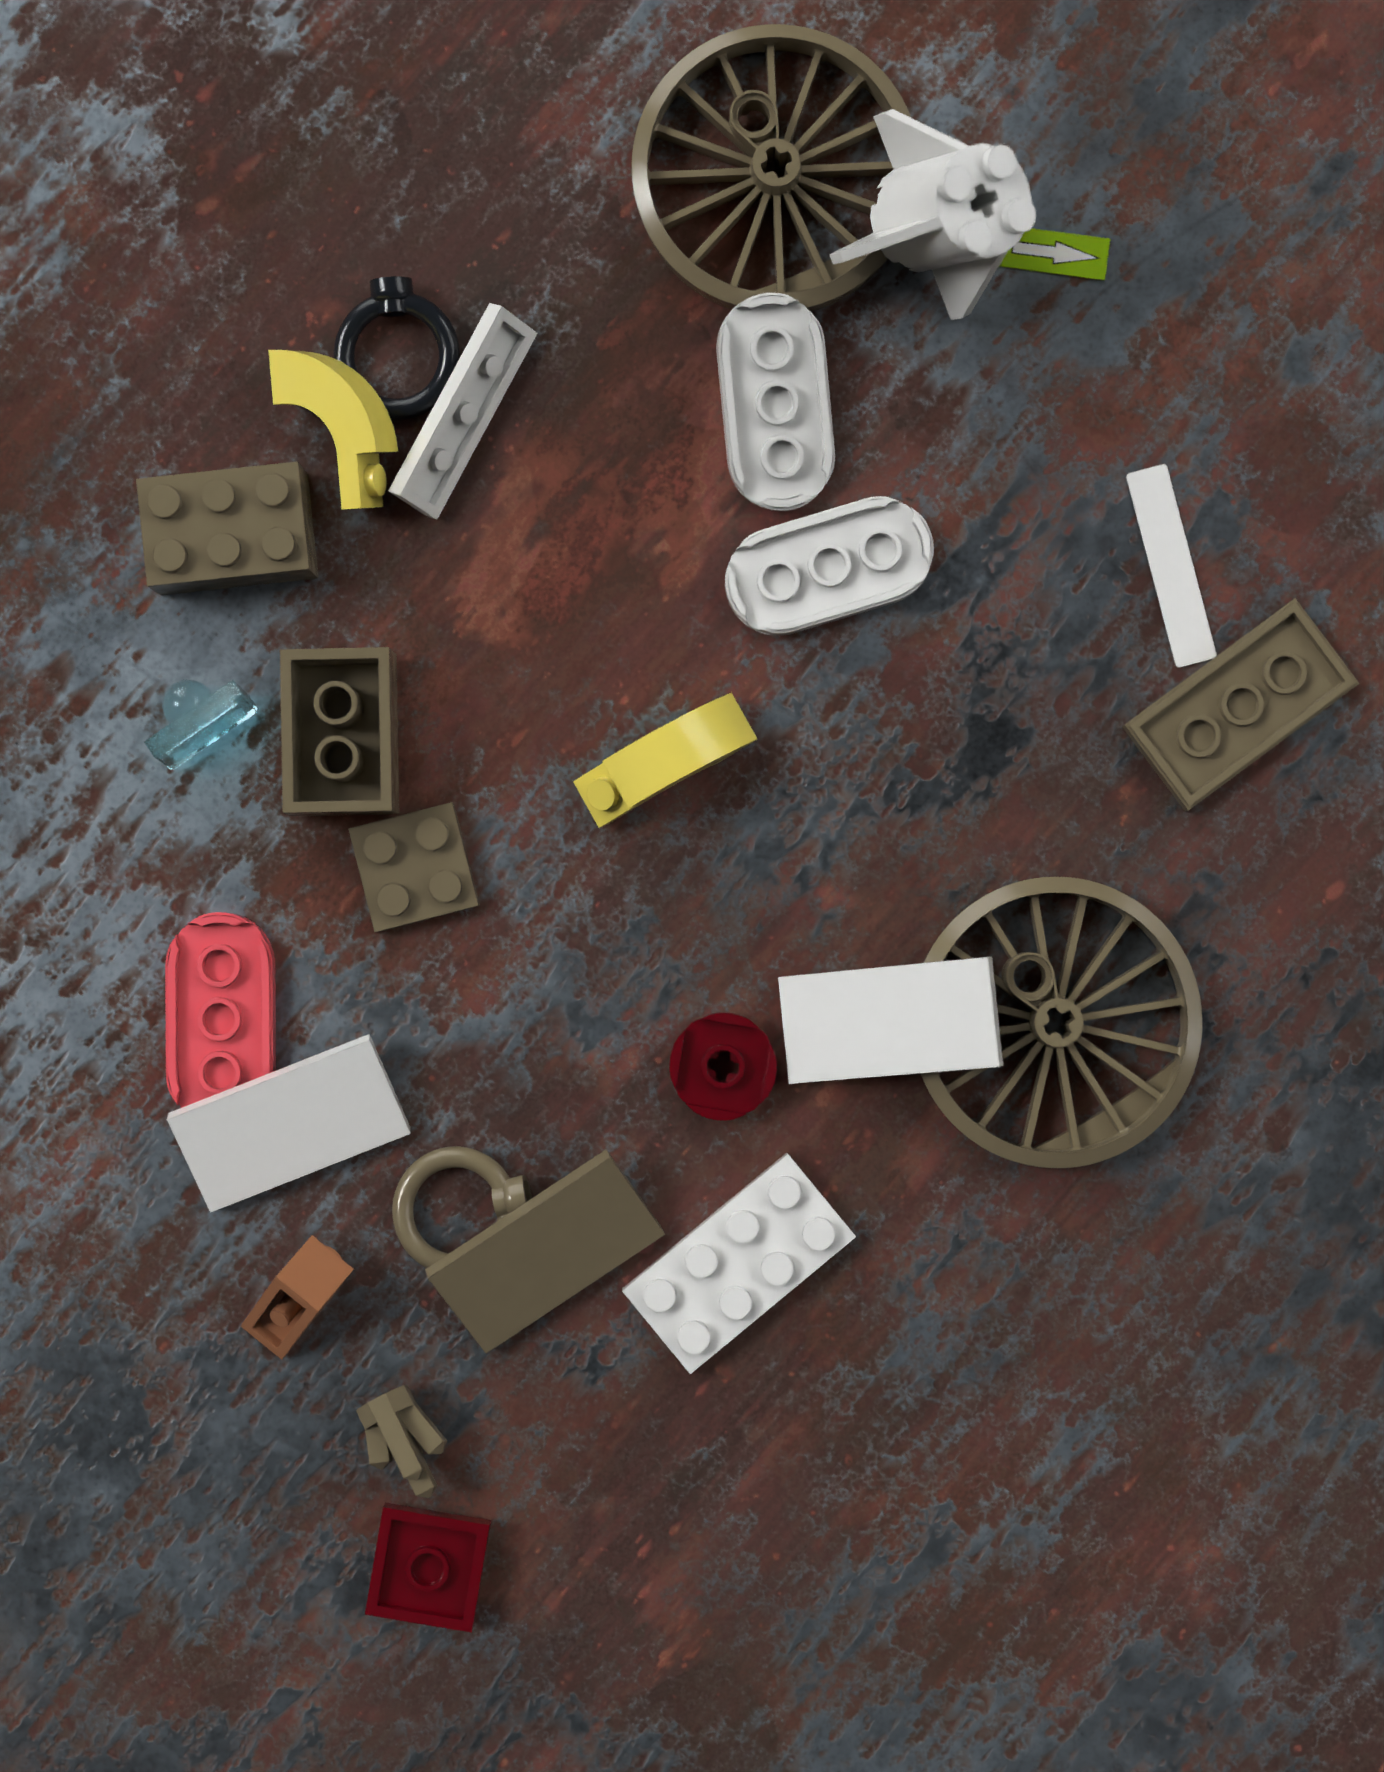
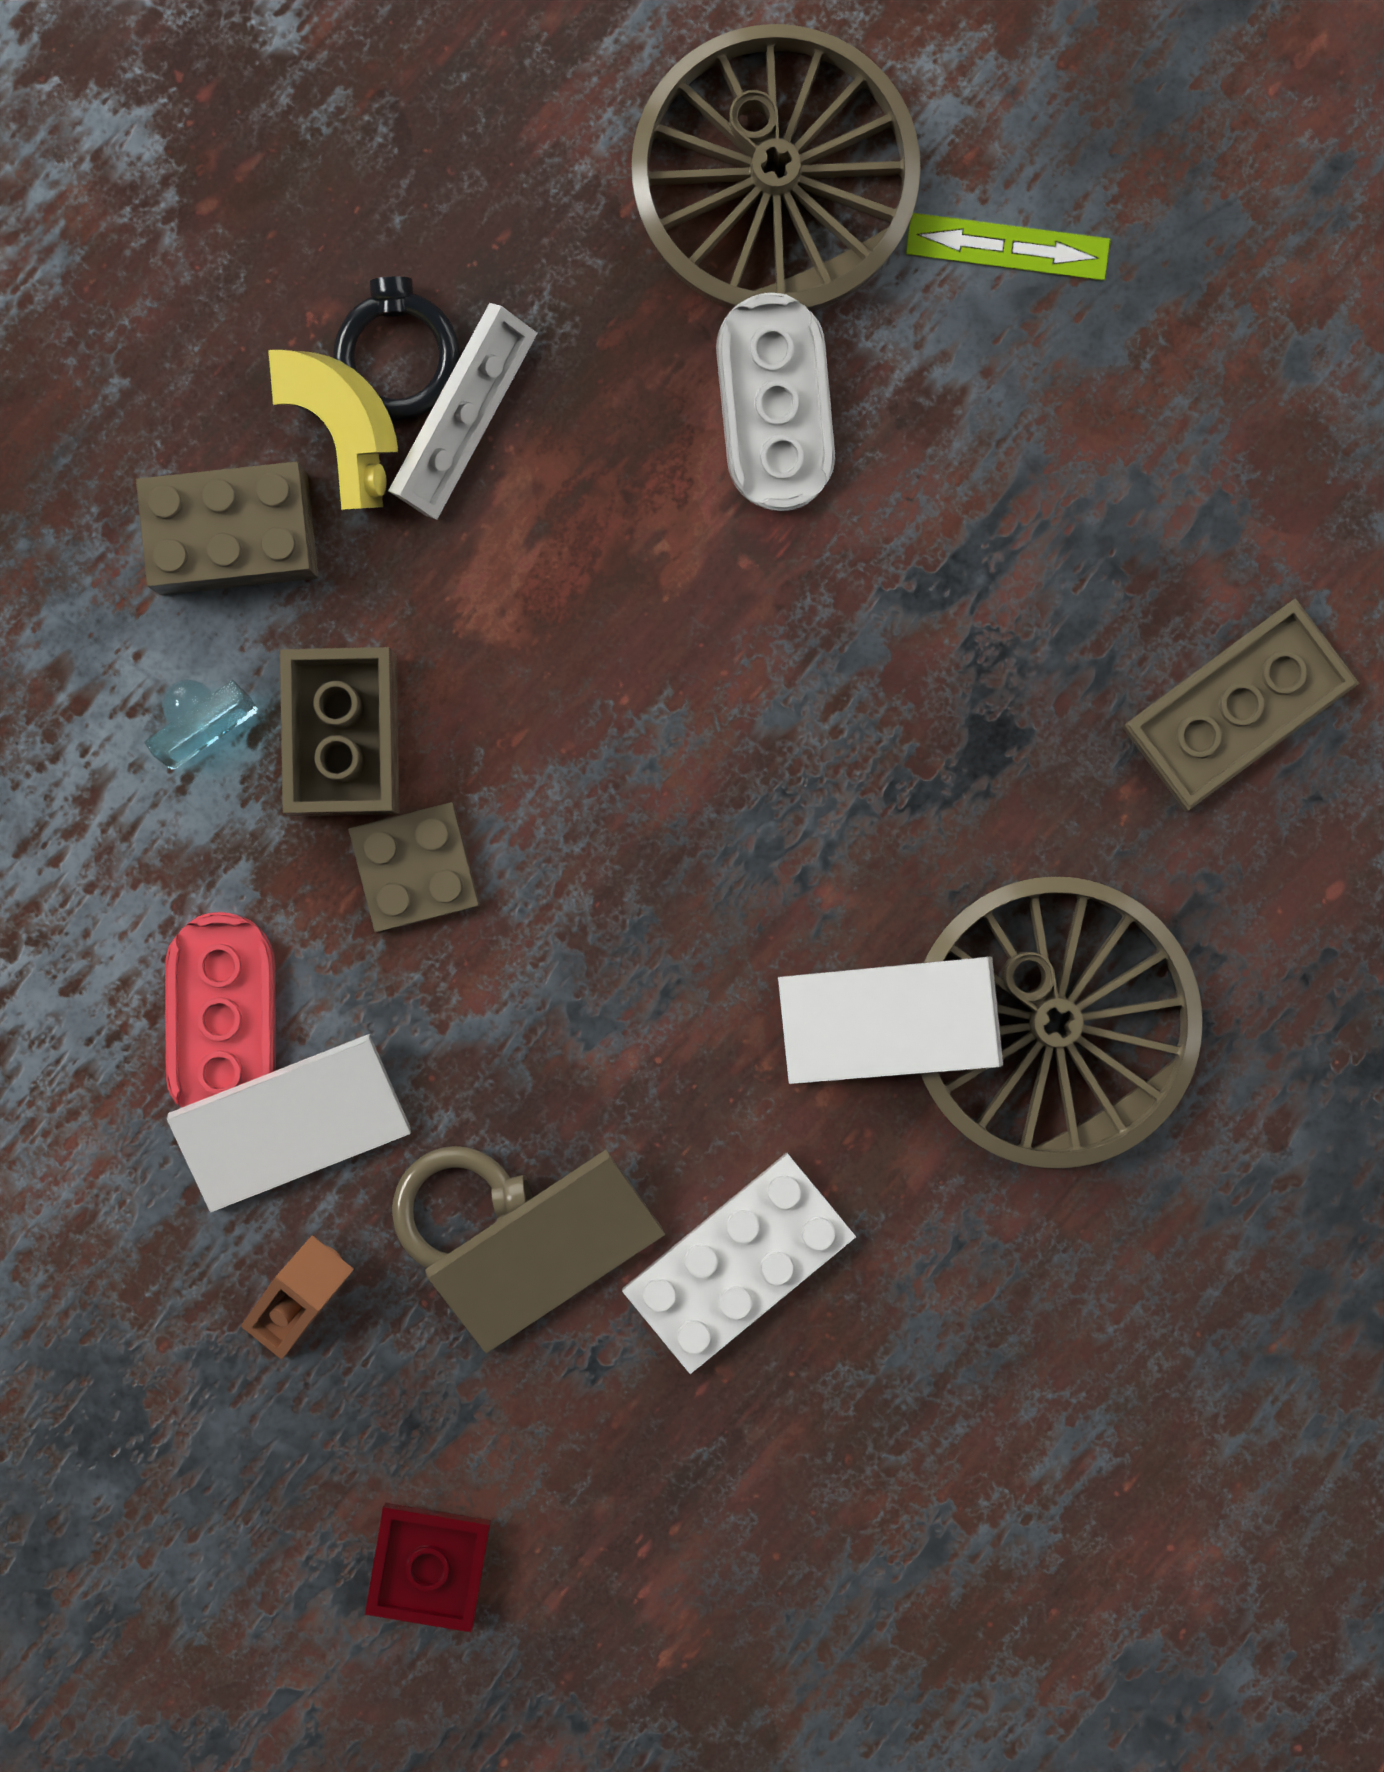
(402, 1430): dark tan rock -> none
(664, 758): light yellow arch -> none
(741, 1090): dark red plate -> none
(829, 566): white tile -> none
(945, 209): white brick -> none
(1171, 565): white sticker -> none

